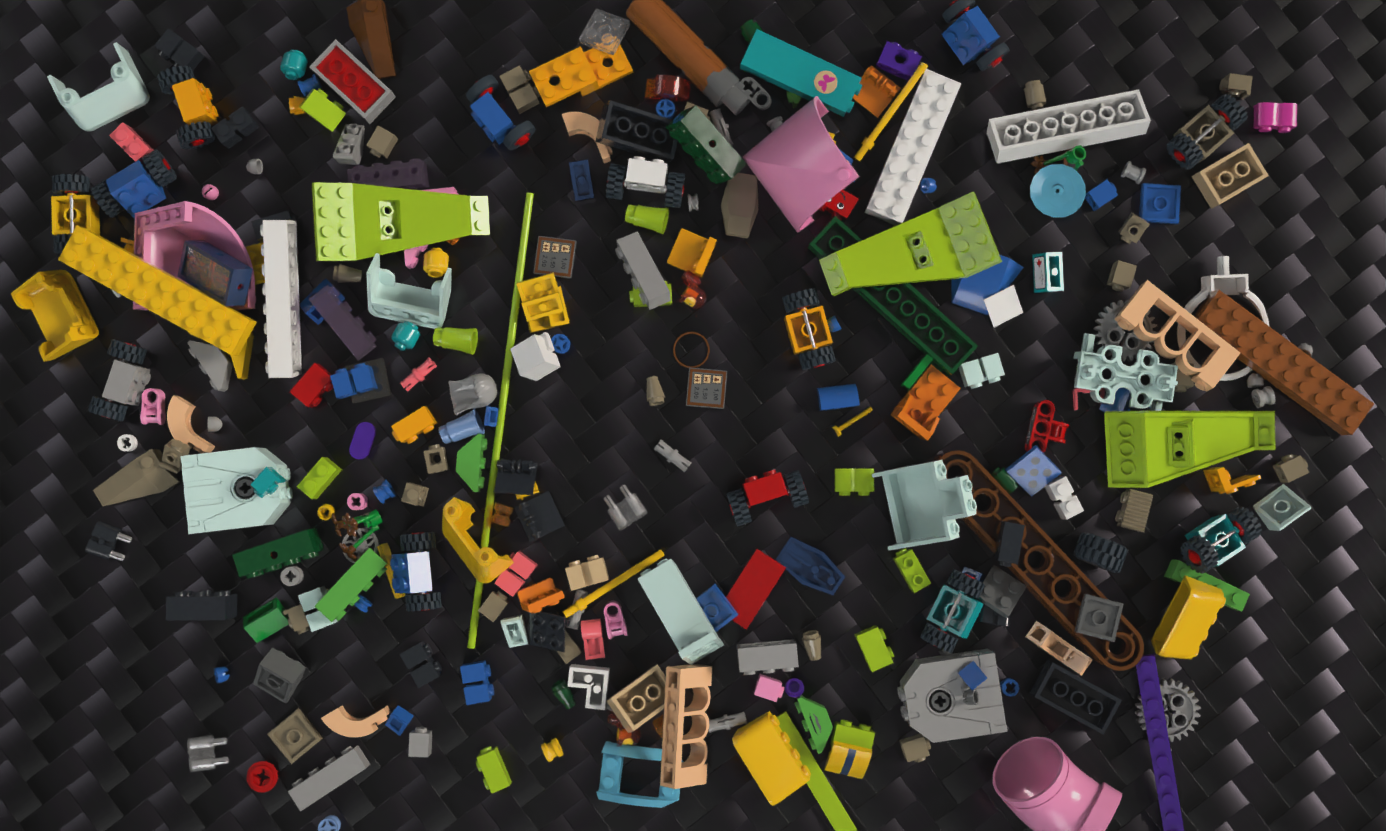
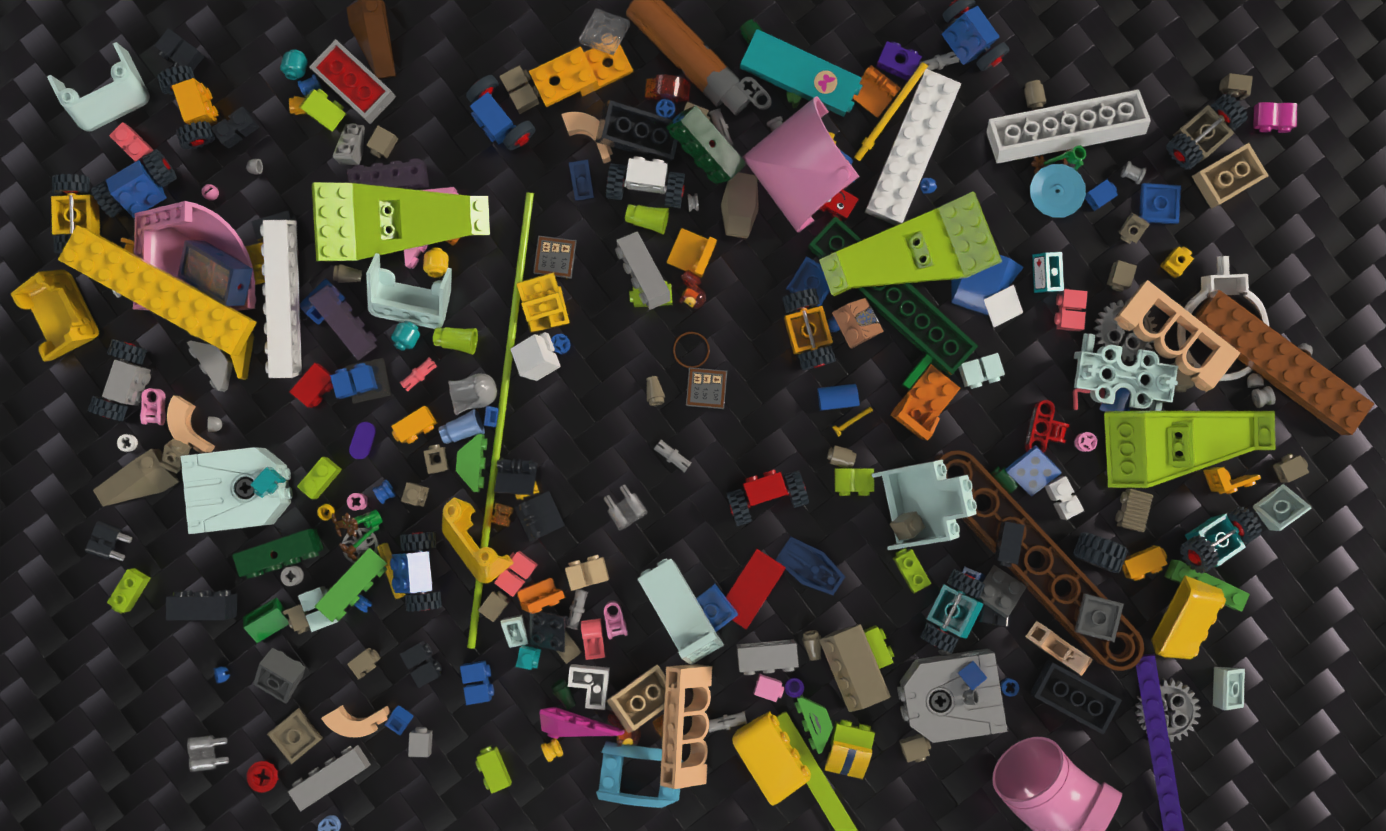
(128, 590): none -> lime brick
(364, 662): none -> dark tan brick
(528, 657): none -> teal brick
(568, 724): none -> dark pink wedge
(581, 604): yellow bar -> none
(810, 276): none -> blue tile
(841, 457): none -> dark tan brick
(854, 668): none -> dark tan slope
(857, 322): none -> nougat slope
(907, 525): none -> dark tan brick
(939, 62): none -> light grey pin
(1071, 300): none -> coral piece
(1089, 440): none -> bright pink wheel
(1143, 562): none -> light orange brick
(1172, 264): none -> yellow brick
(1228, 688): none -> light aqua slope

